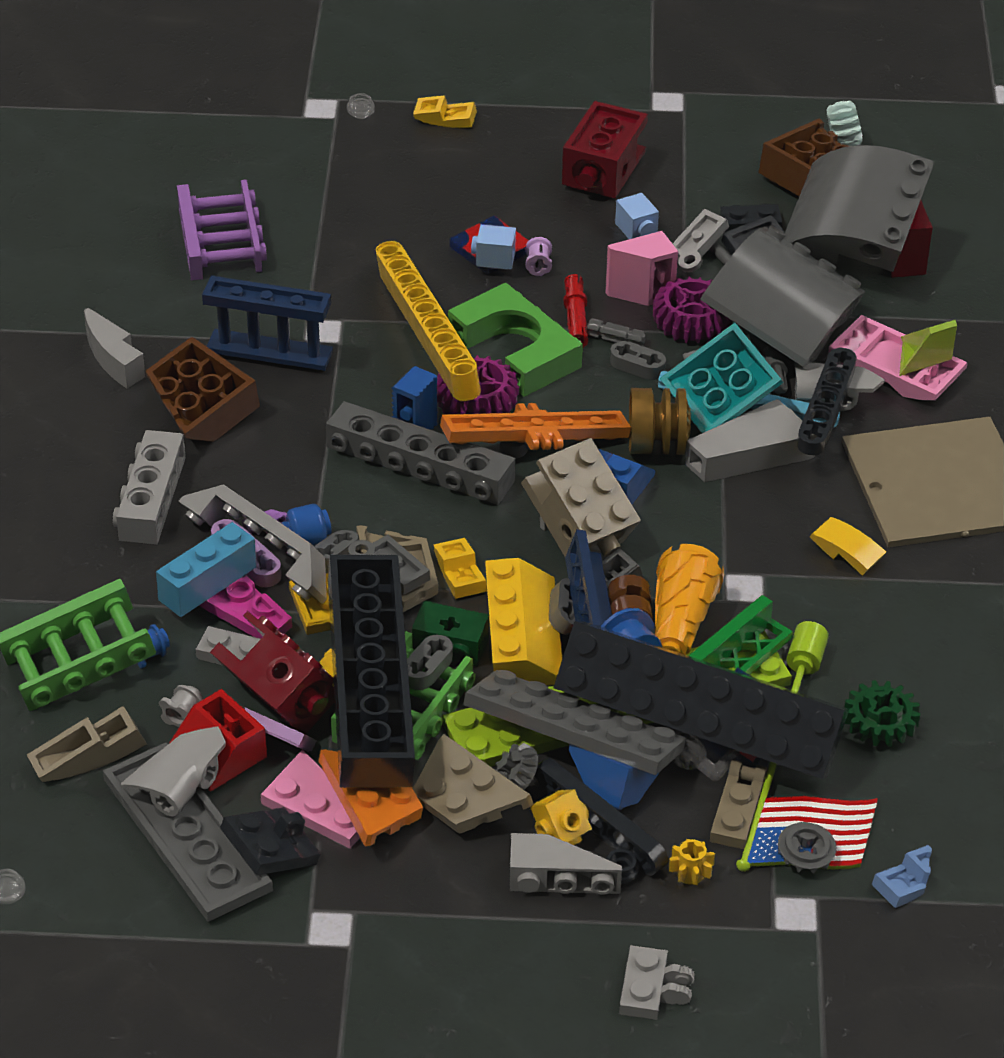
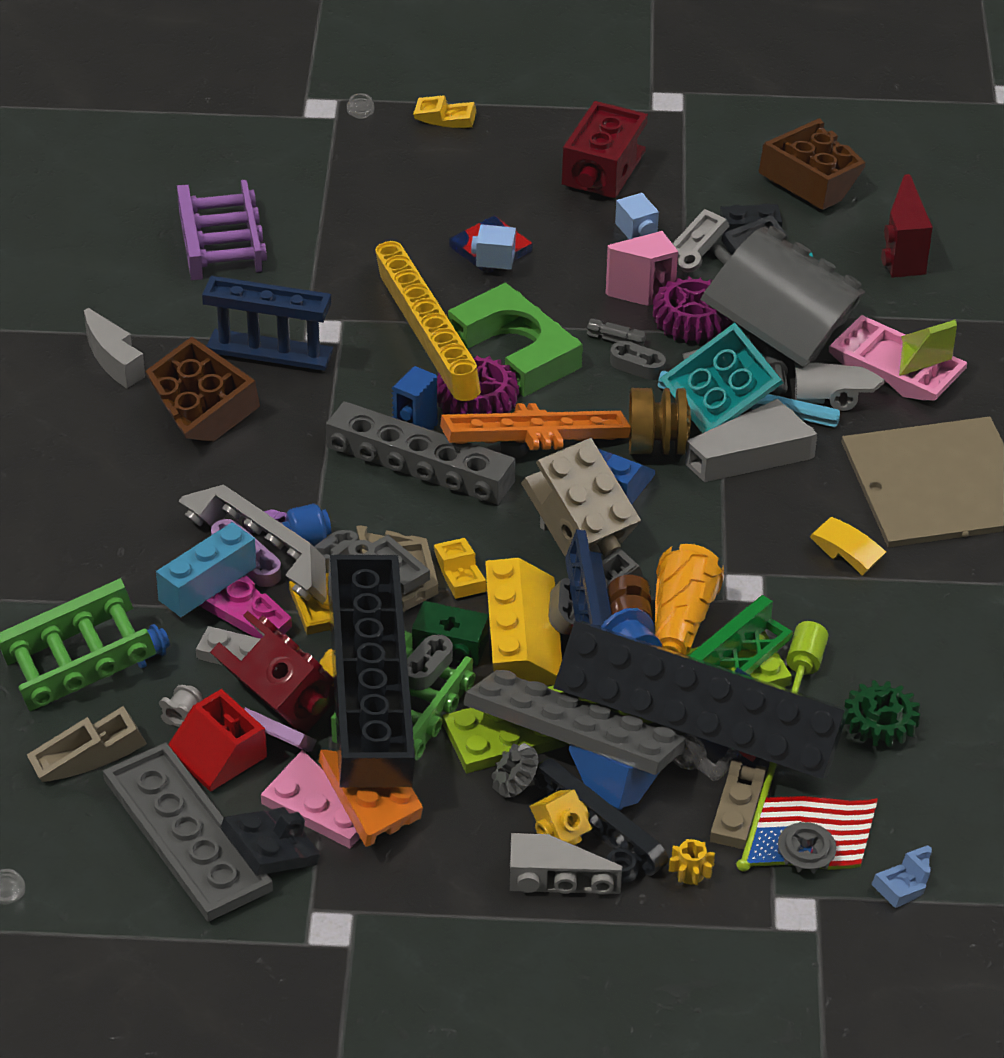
(149, 487): light grey brick -> none
(179, 769): light grey panel -> none
(464, 788): dark tan wing -> none
(534, 254): lavender bush -> none
(575, 303): red pin -> none
(645, 979): light grey hinge -> none
(826, 410): black beam -> none
(845, 123): light aqua gear -> none
(859, 204): dark grey slope -> none

